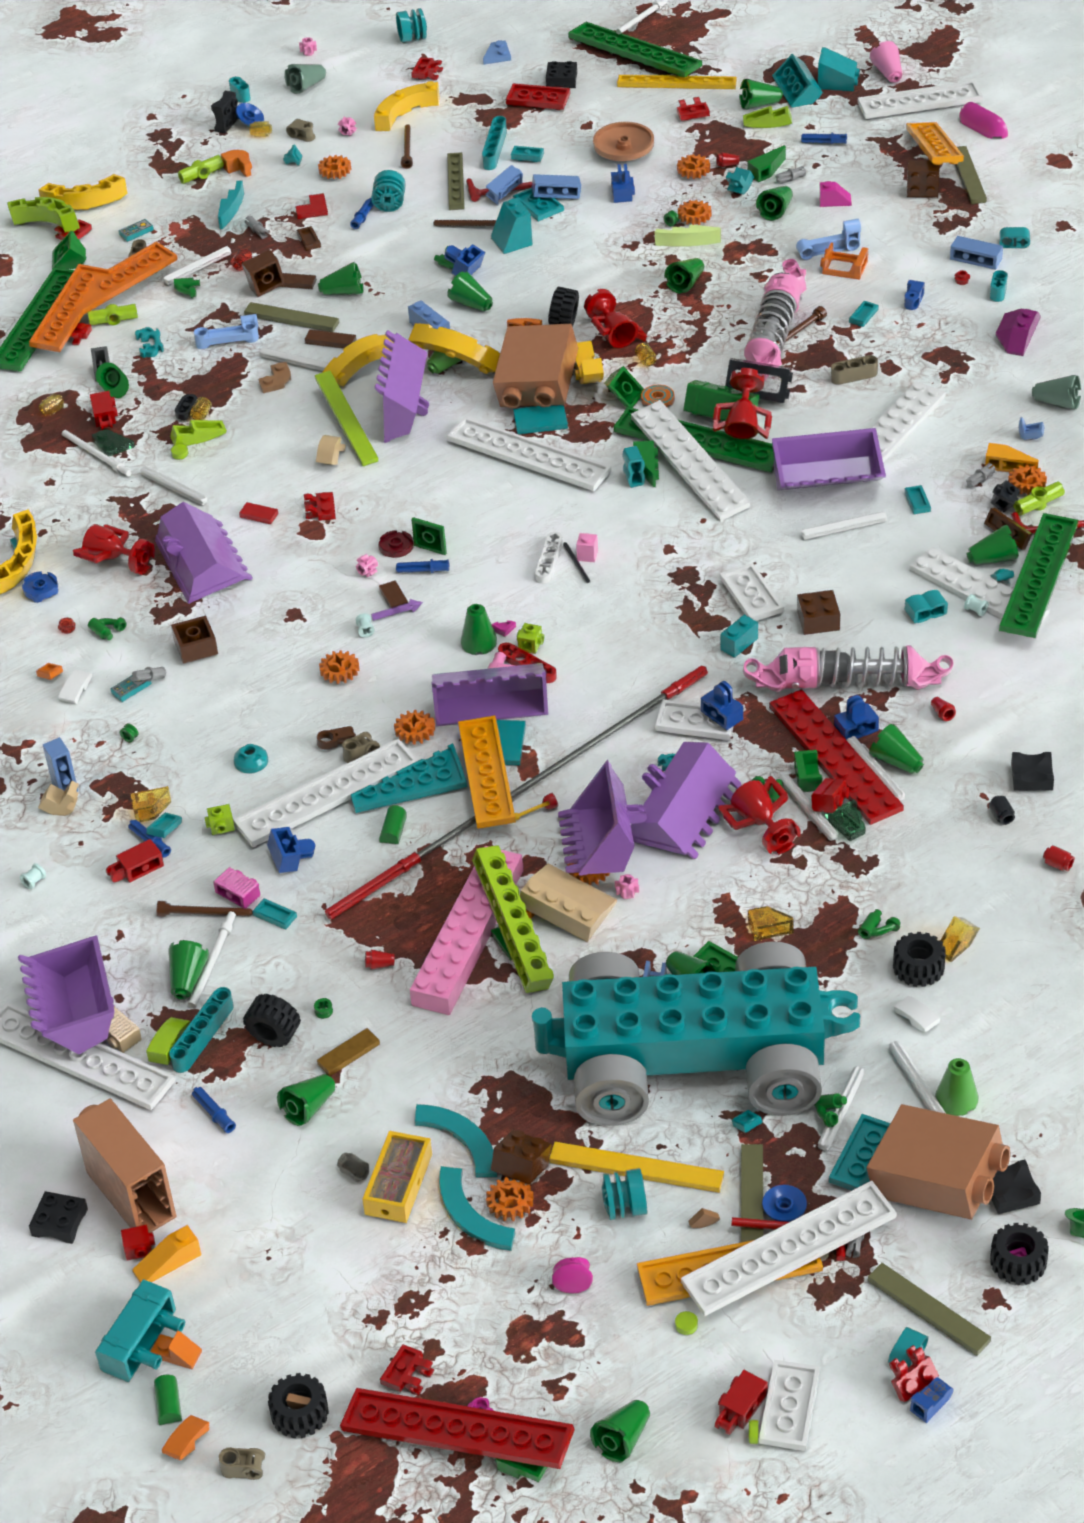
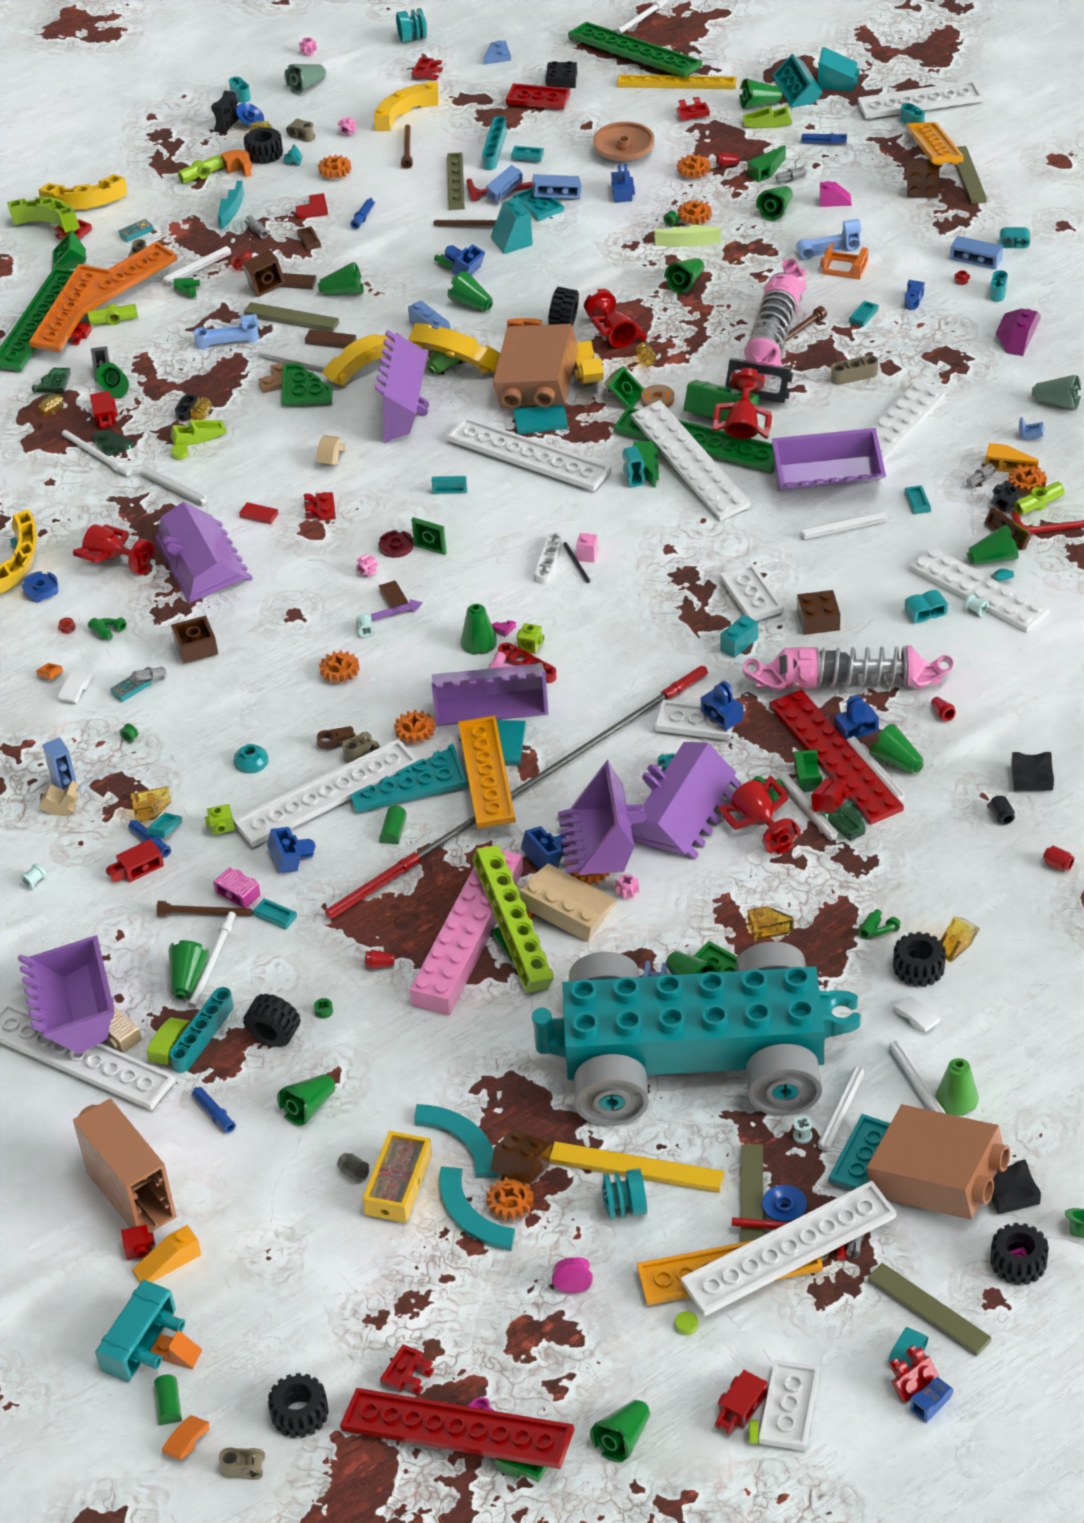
(53, 382): none -> clear green wing
(58, 1216): black brick -> none
(149, 350): teal helmet -> none
(263, 145): none -> black tyre
(297, 1401): medium nougat tile -> none
(303, 387): none -> green plate
(346, 418): lime tile -> none
(348, 1052): pearl gold tile -> none
(388, 190): teal wheel -> none
(437, 565): blue axle -> none
(449, 484): none -> teal tile
(542, 847): none -> blue brick
(548, 802): hinge -> none
(703, 1218): medium nougat tile -> none
(739, 180): teal brick -> none
(746, 1121): teal tile -> none
(805, 1131): none -> light aqua bush
(826, 1102): green plant -> none
(887, 60): bright pink cone -> none
(911, 114): none -> teal beam
(983, 121): dark pink brick -> none
(1038, 575): green plate -> none

